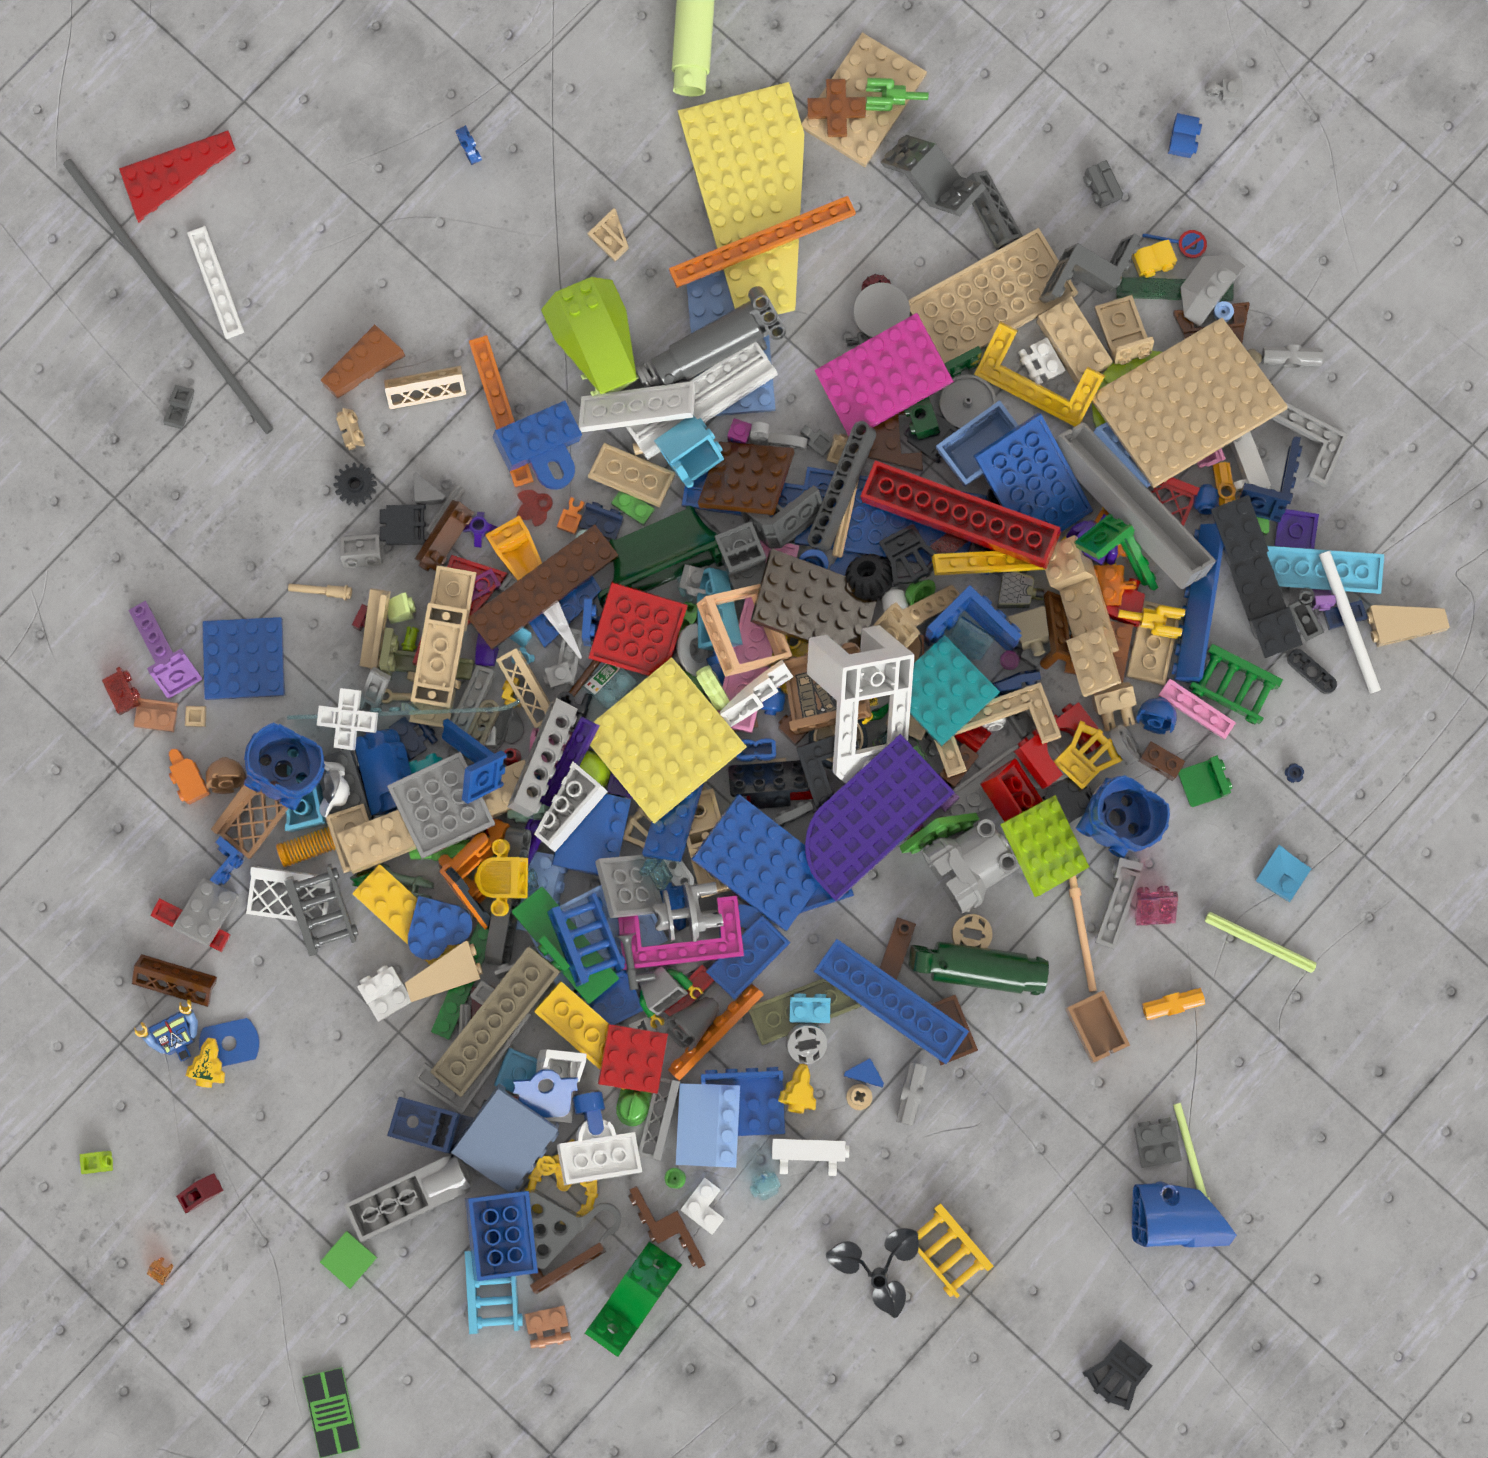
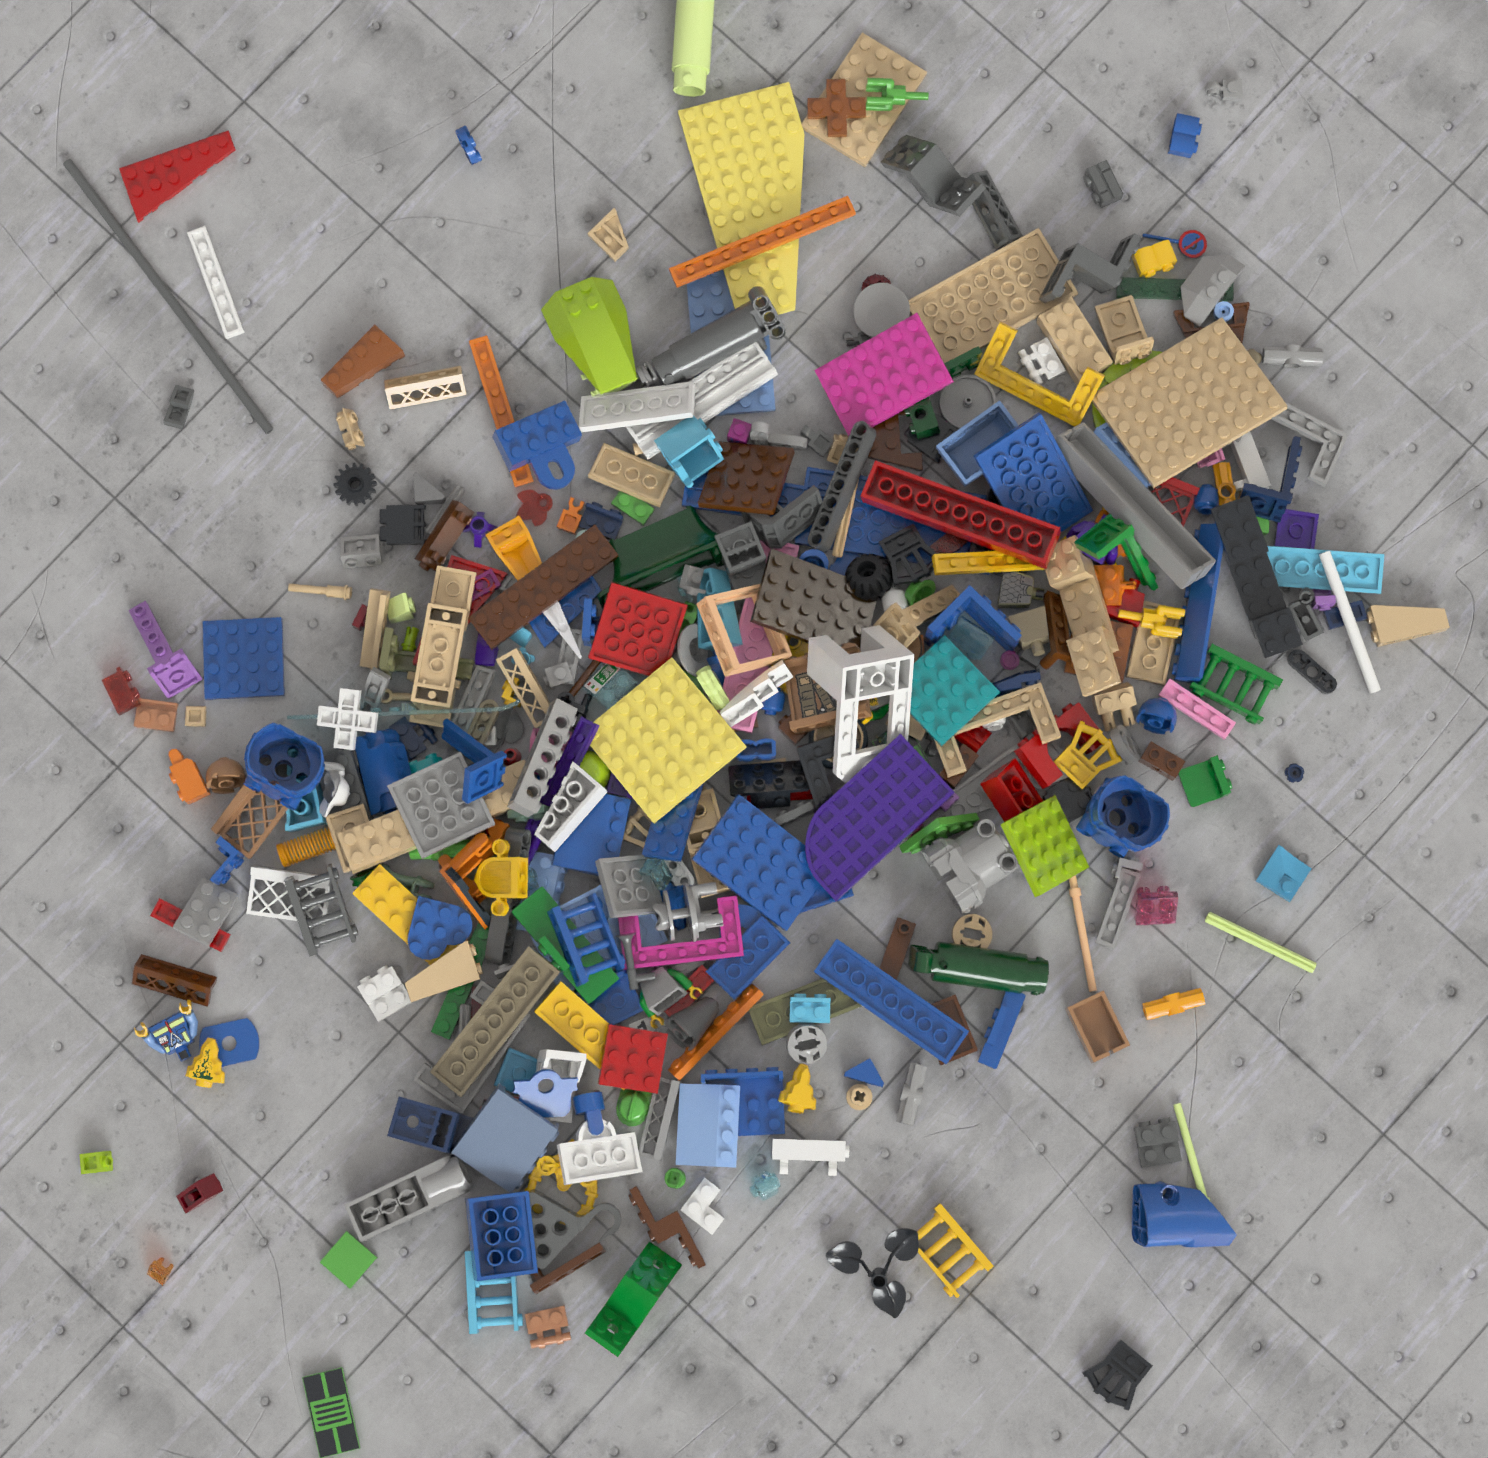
(999, 1033): none -> blue bracket

